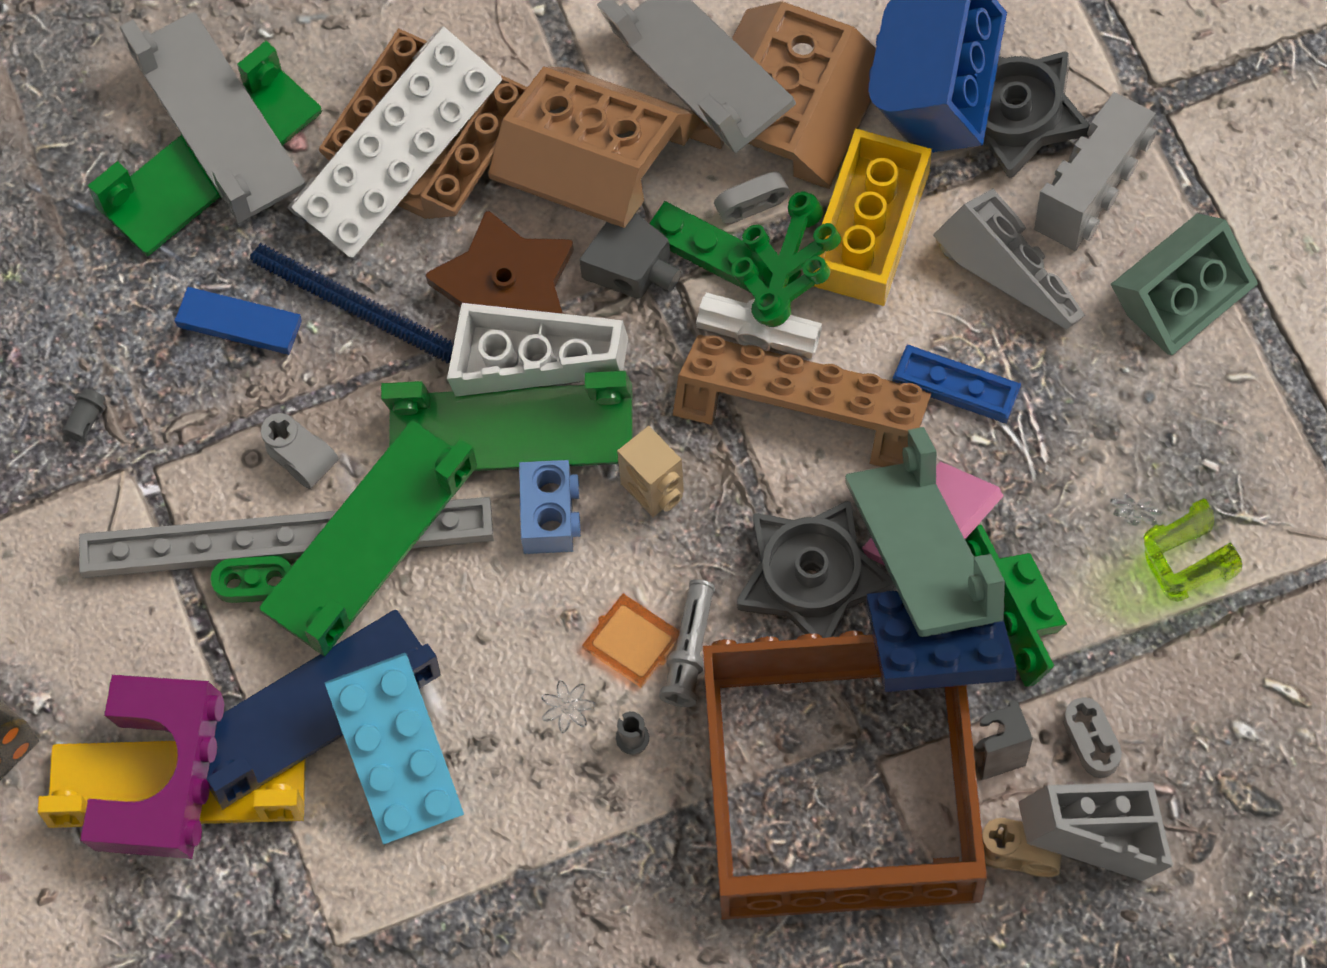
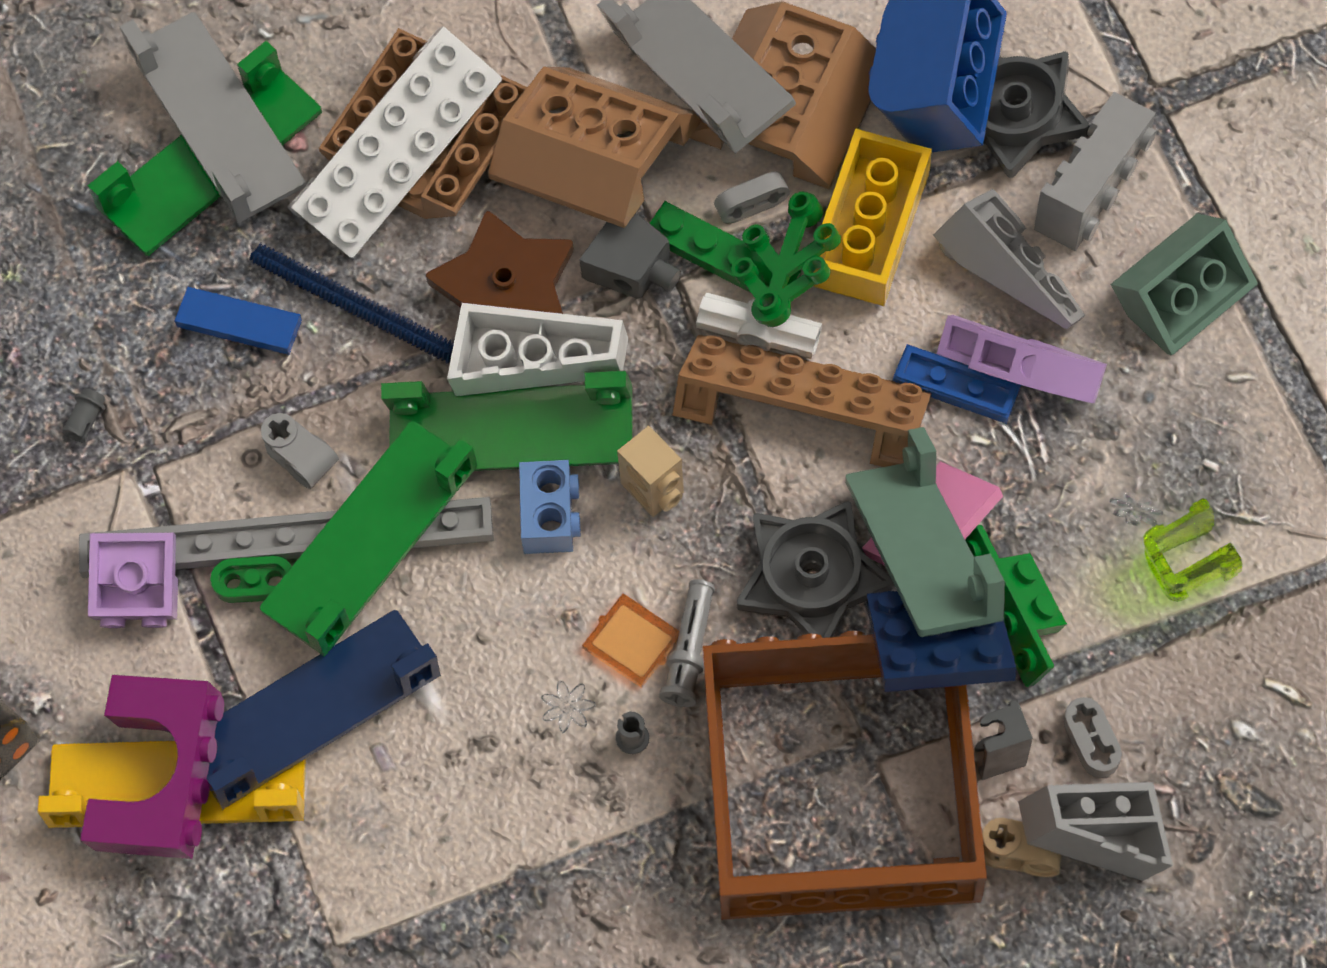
(132, 579): none -> lavender plate
(394, 748): medium azure plate -> none
(1021, 360): none -> lavender slope

